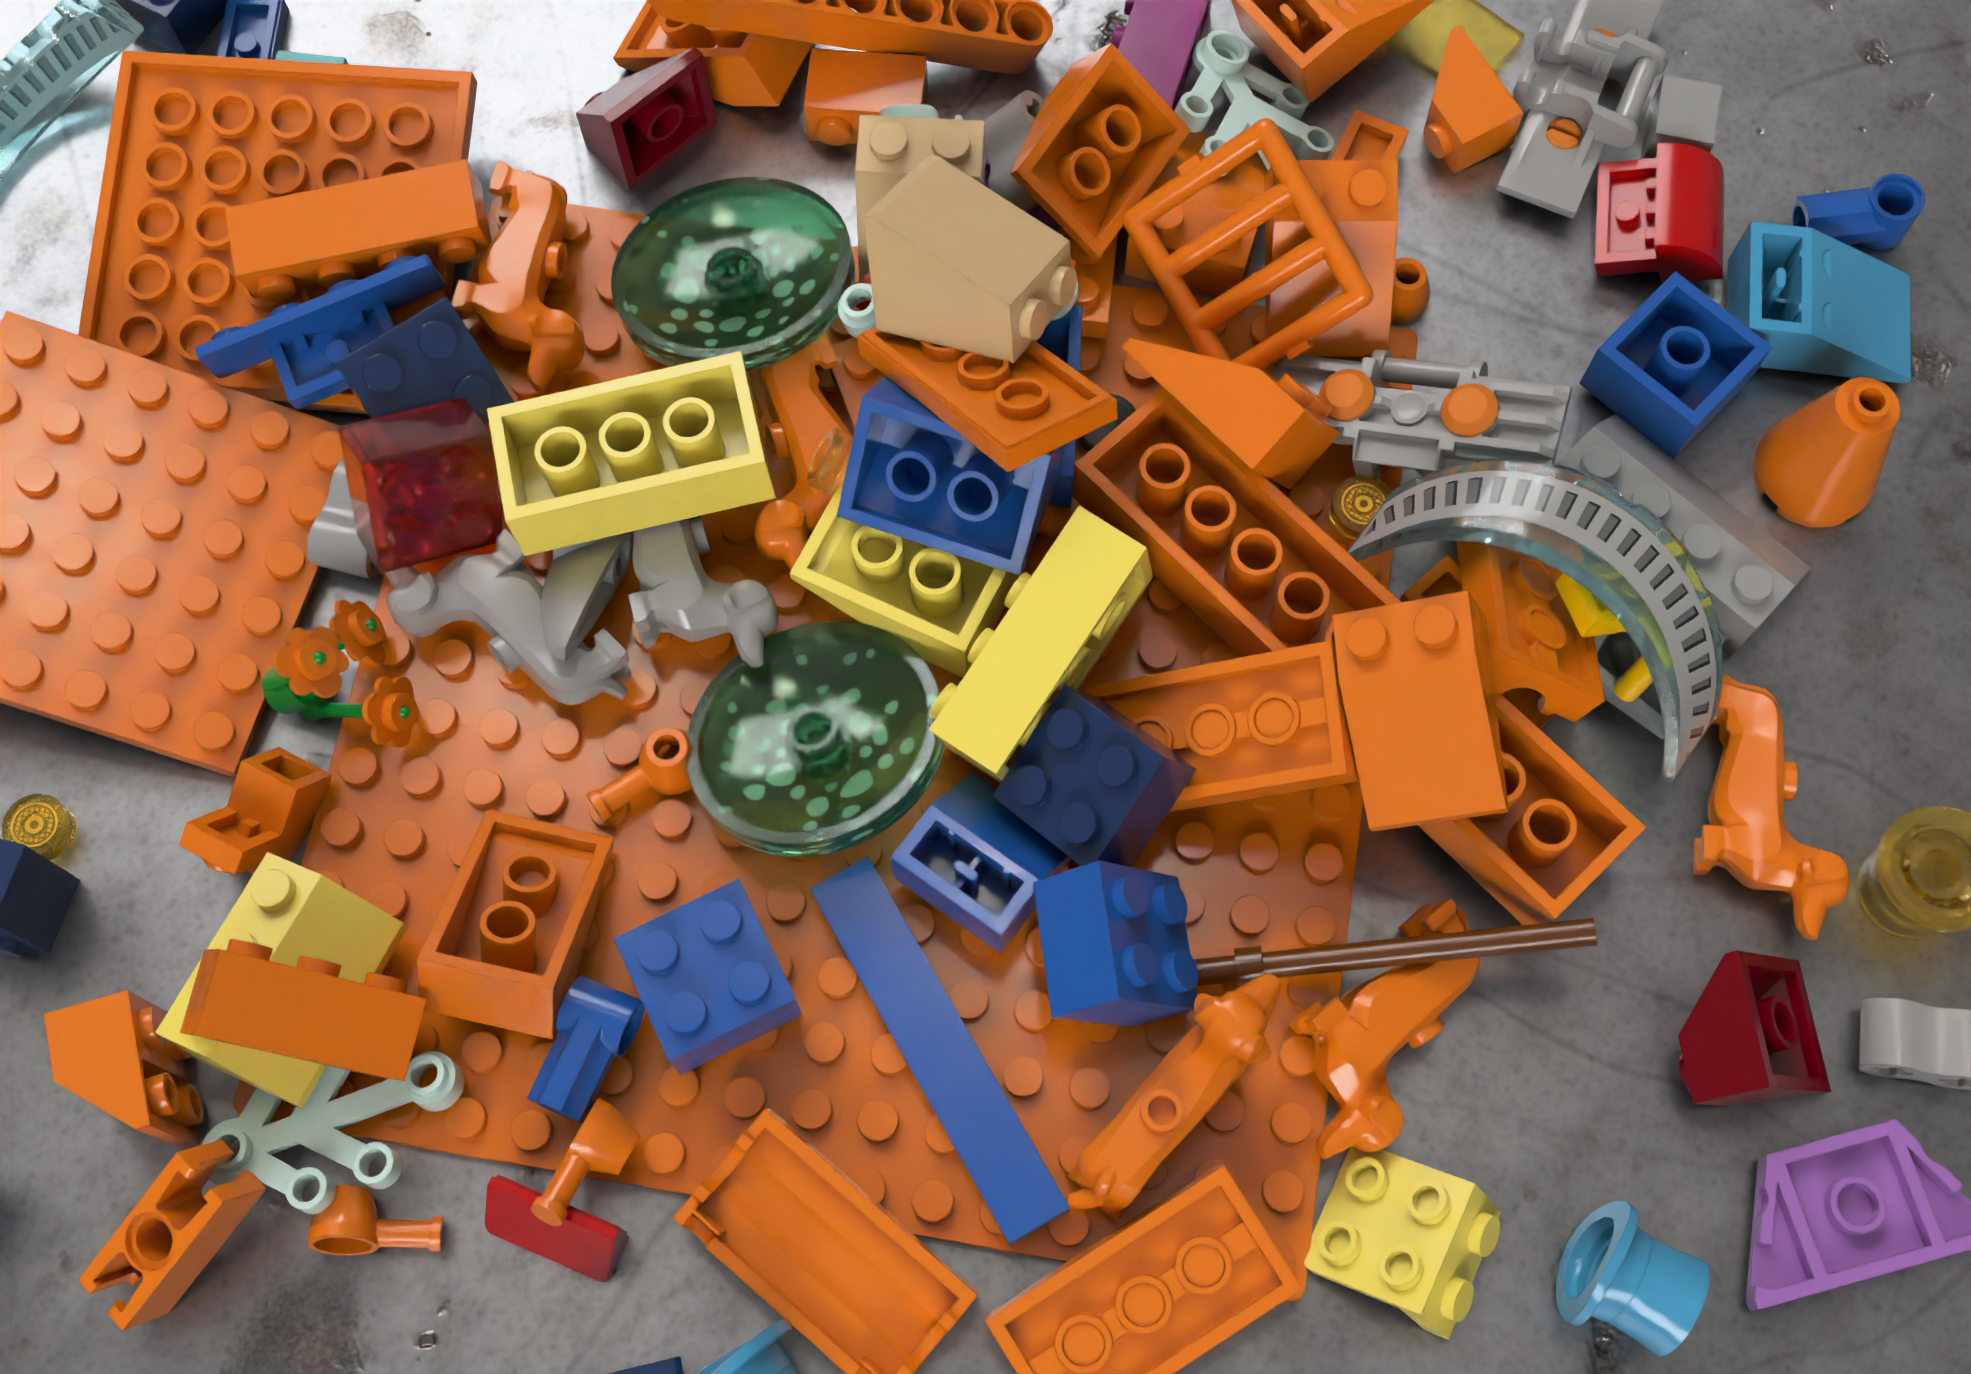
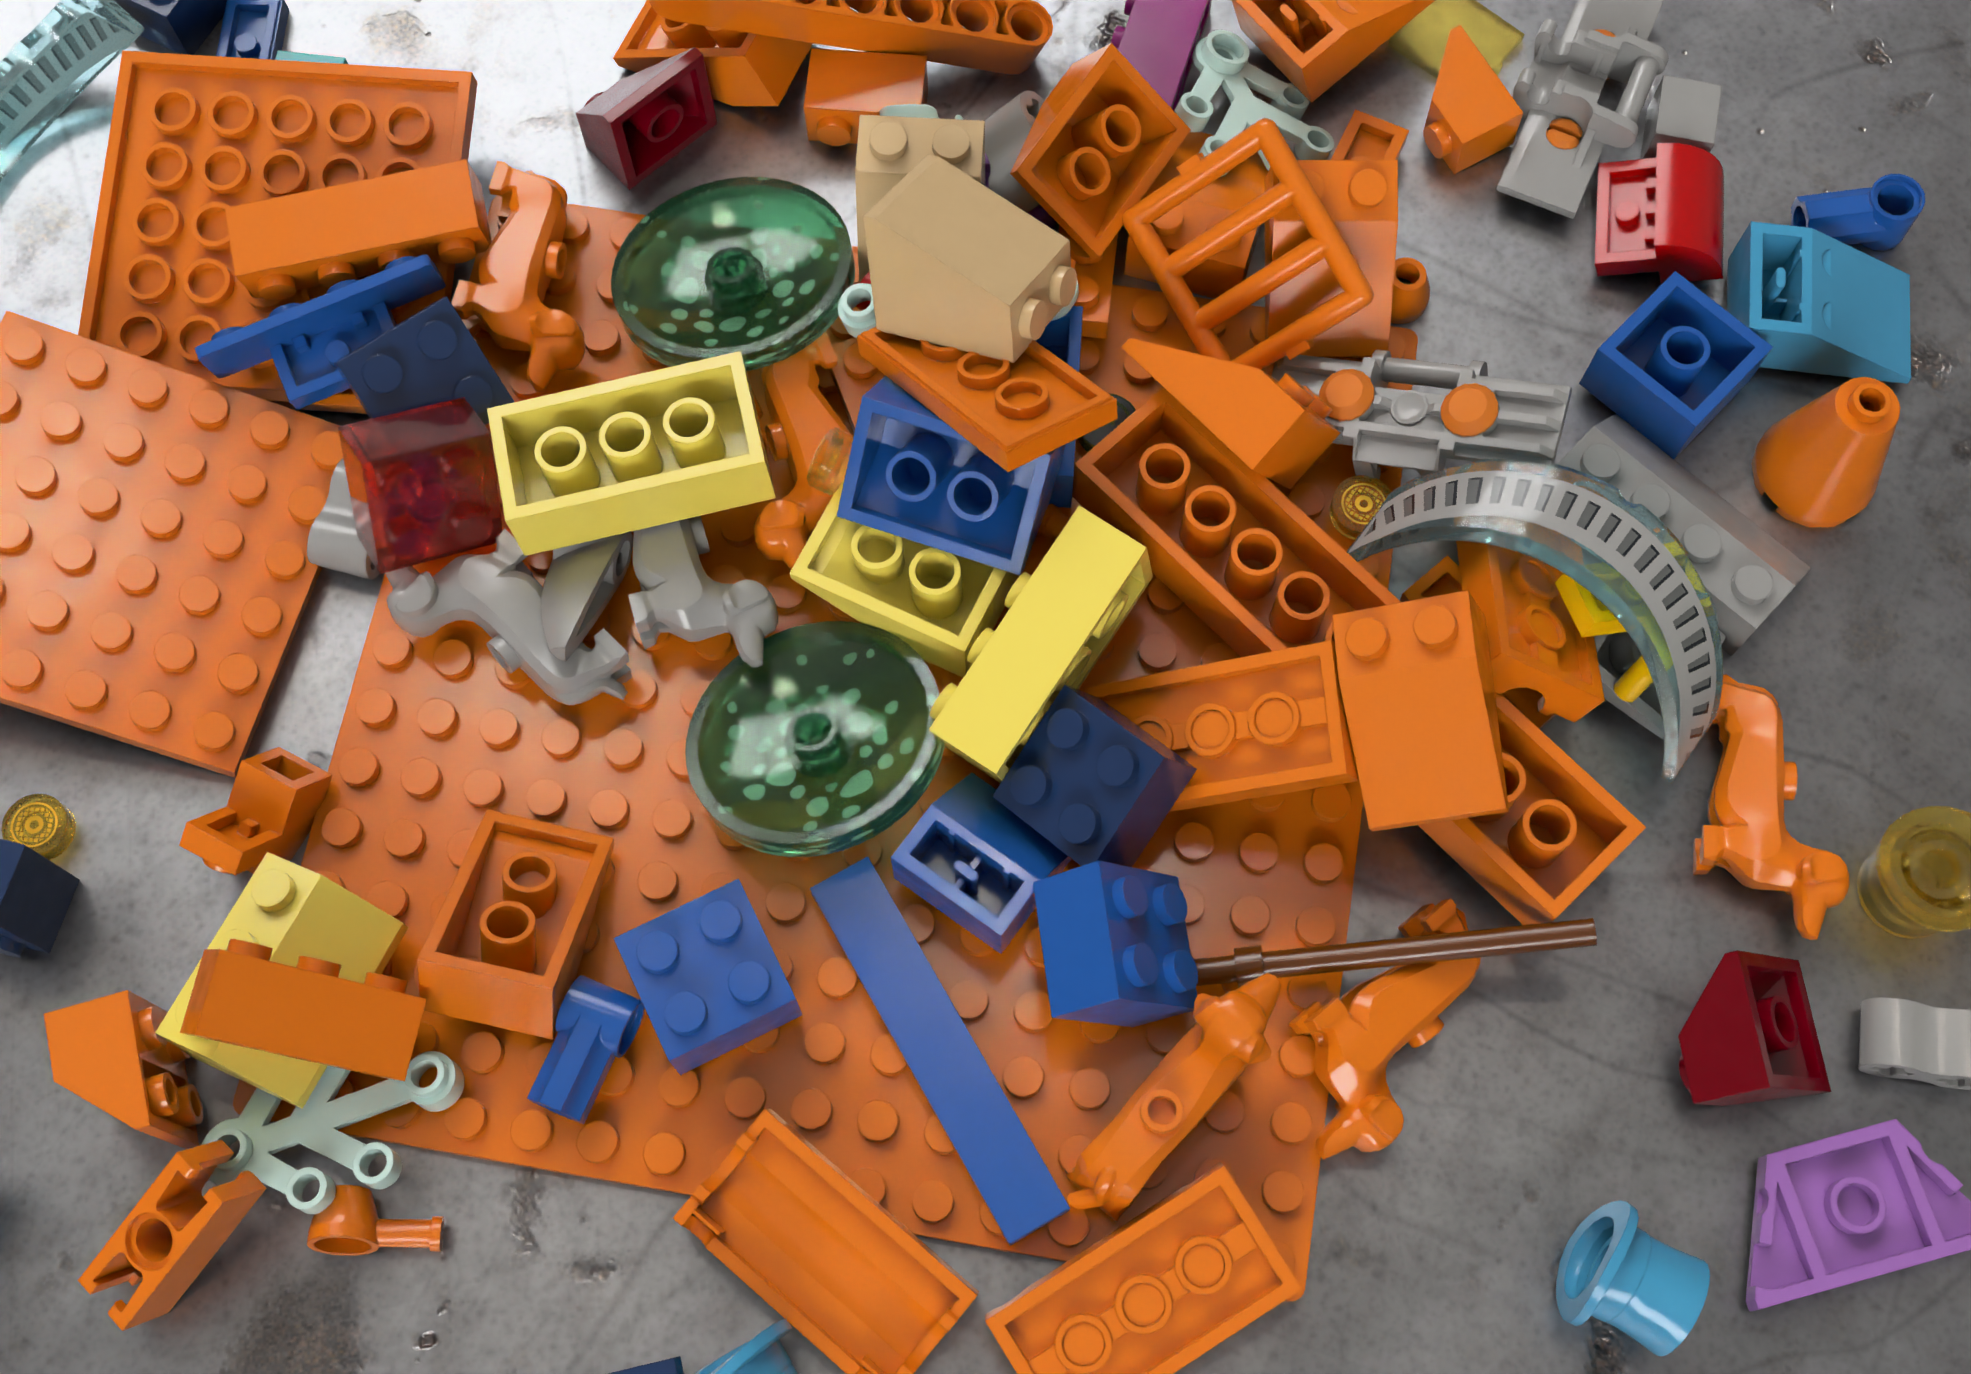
(310, 671): orange plant -> none
(579, 1243): red slope -> none
(598, 1146): orange bar -> none
(662, 775): orange bar -> none
(1405, 1236): light yellow bracket -> none

